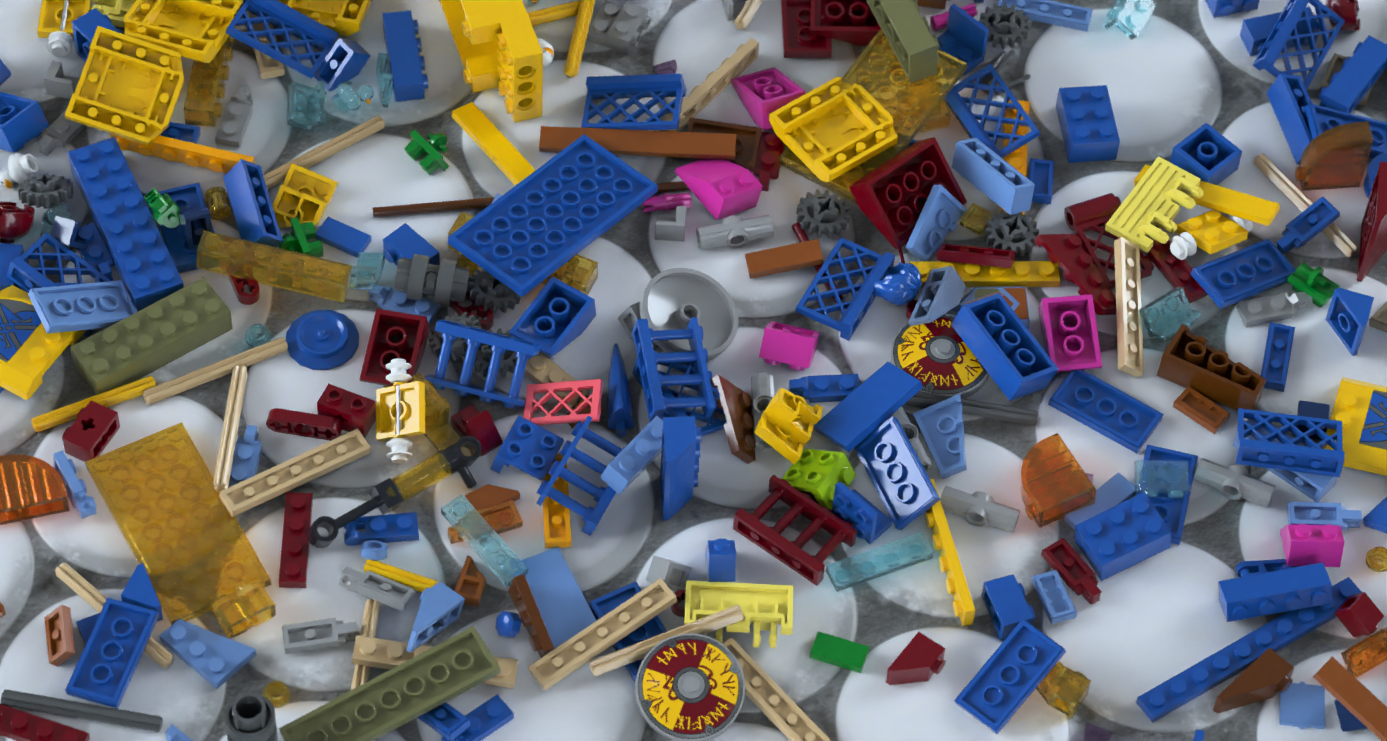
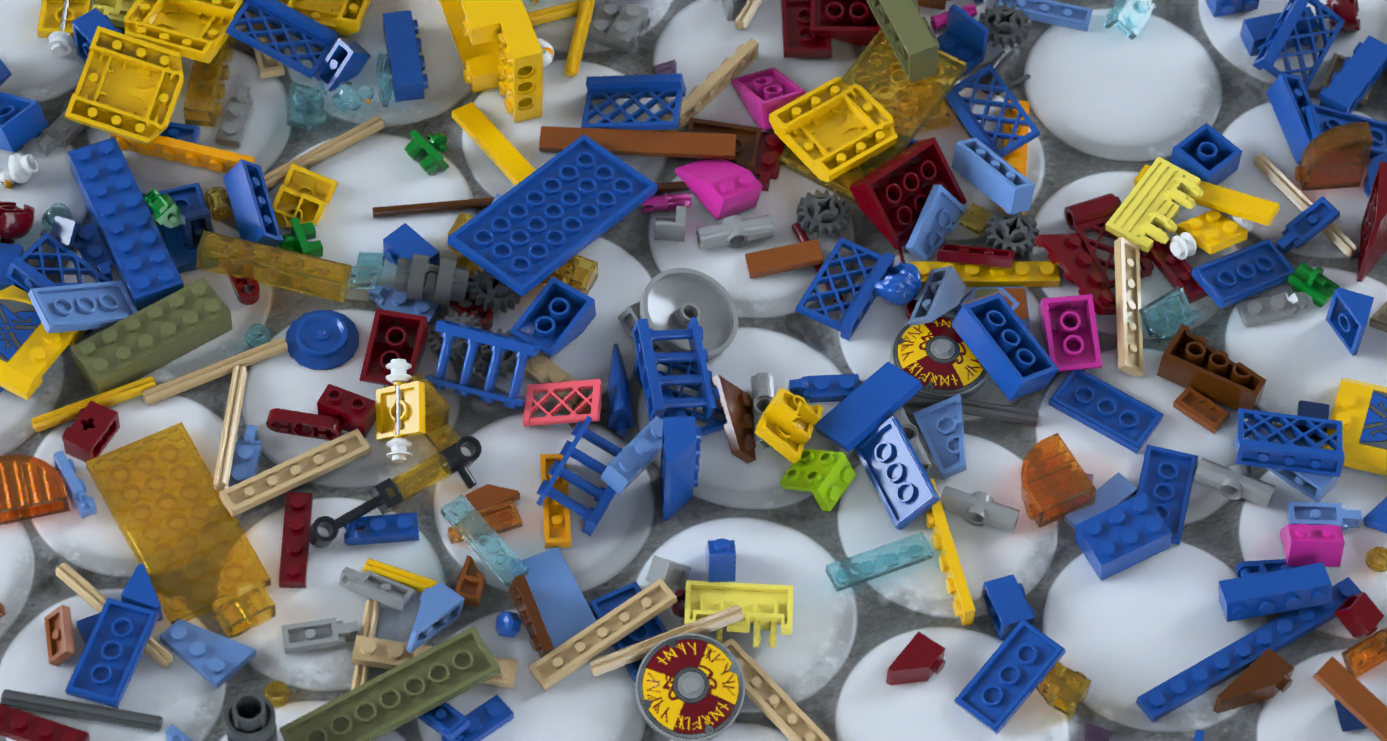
(45, 191): dark grey gear -> none
(57, 83): light grey panel -> none
(343, 237): blue tile -> none
(373, 550): medium blue tile -> none
(479, 425): dark red slope -> none
(528, 449): blue bracket -> none
(789, 345): dark pink slope -> none
(791, 551): dark red fence -> none
(839, 652): green tile -> none
(860, 513): blue bracket -> none
(1041, 174): blue tile -> none
(1054, 597): medium blue plate -> none
(1072, 570): dark red hinge -> none
(1087, 124): blue brick -> none
(1161, 477): clear light blue bracket -> none
(1277, 356): blue tile -> none
(1302, 706): medium blue piece -> none

